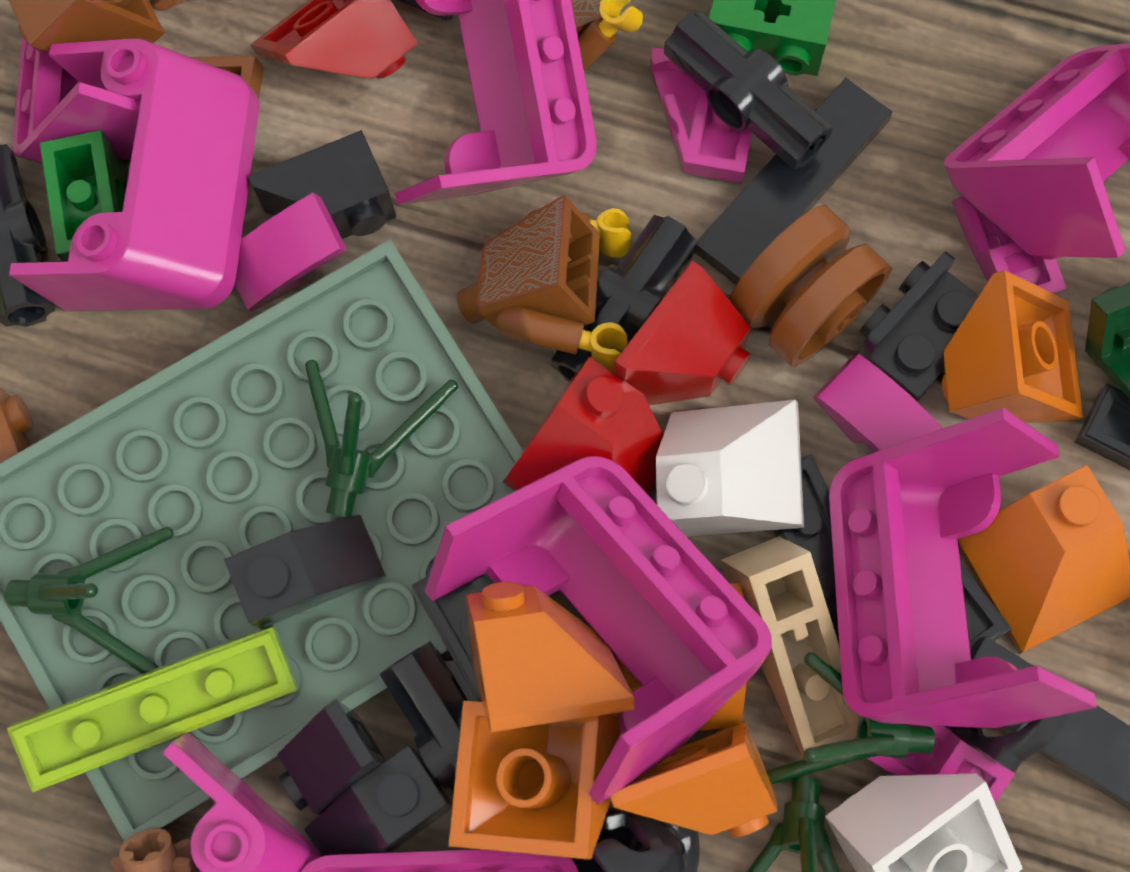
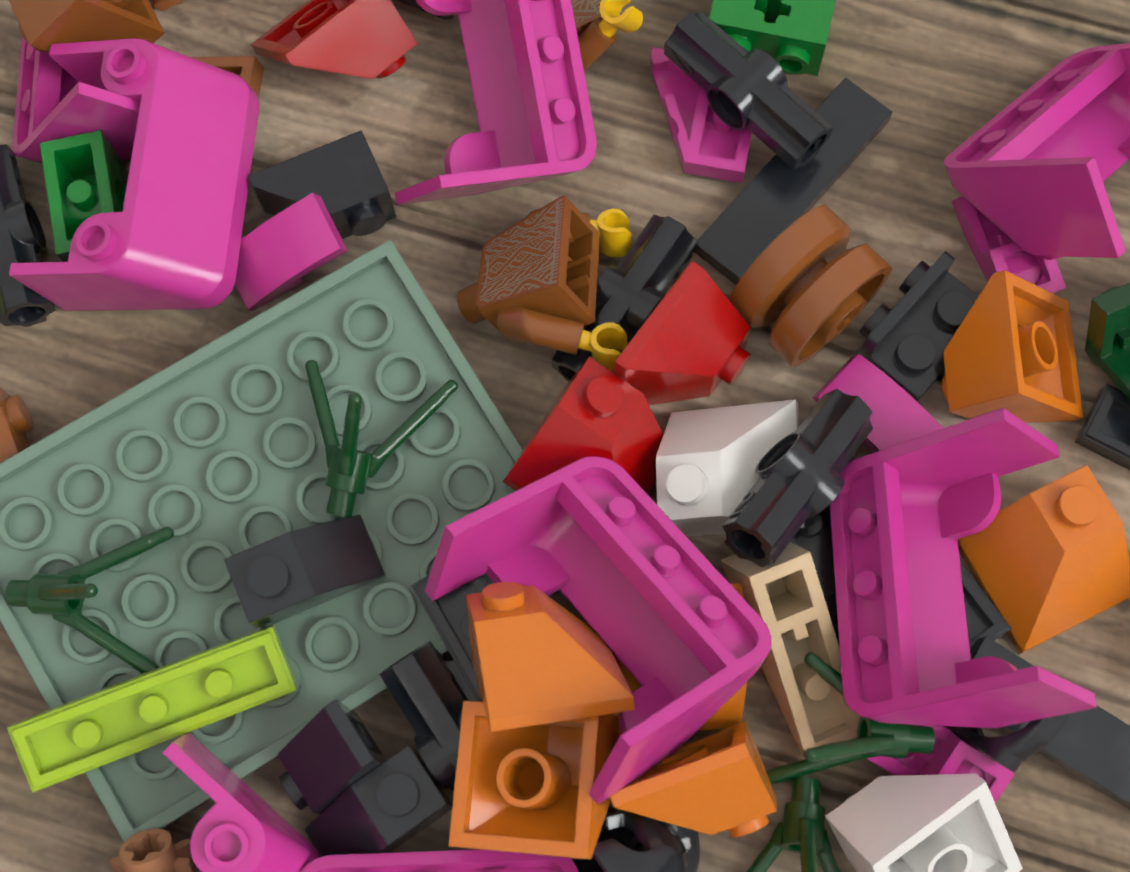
(798, 478): none -> black piece

